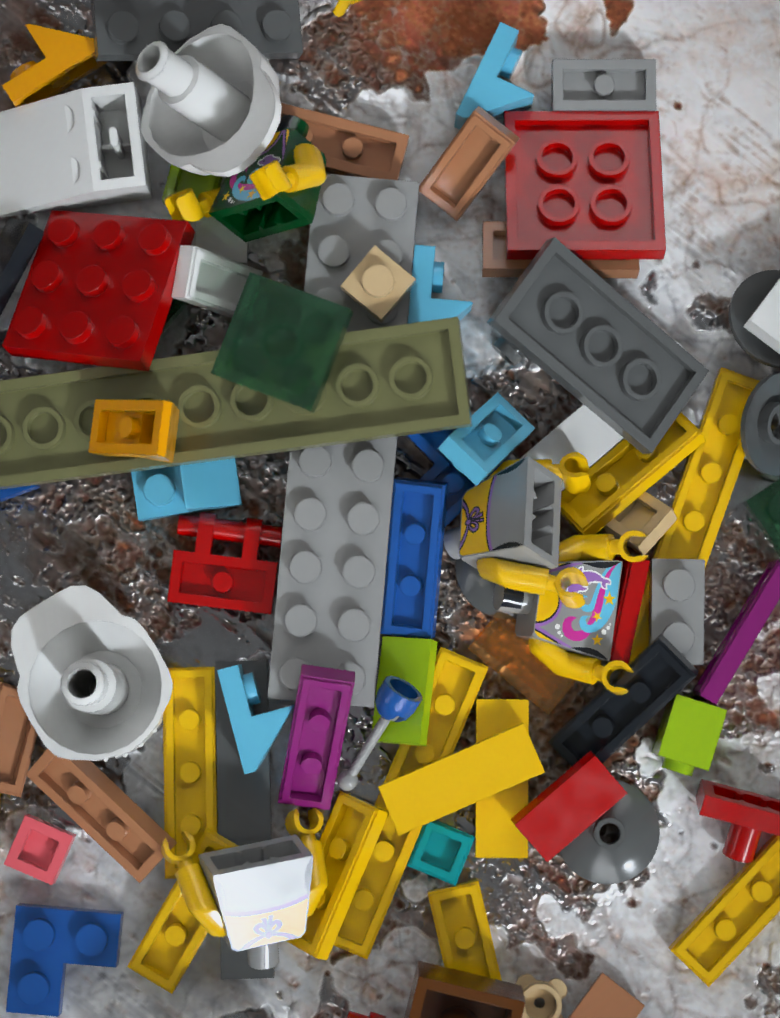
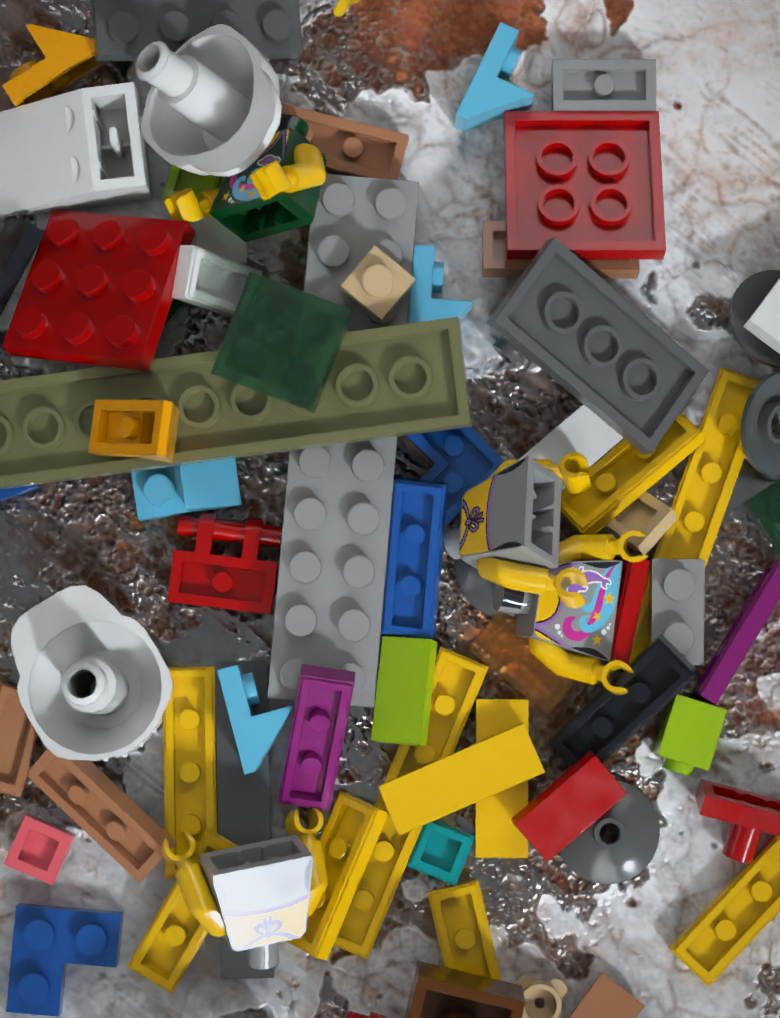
(394, 702): blue hinge -> none
(468, 163): nougat tile -> none
(491, 439): medium azure slope -> none

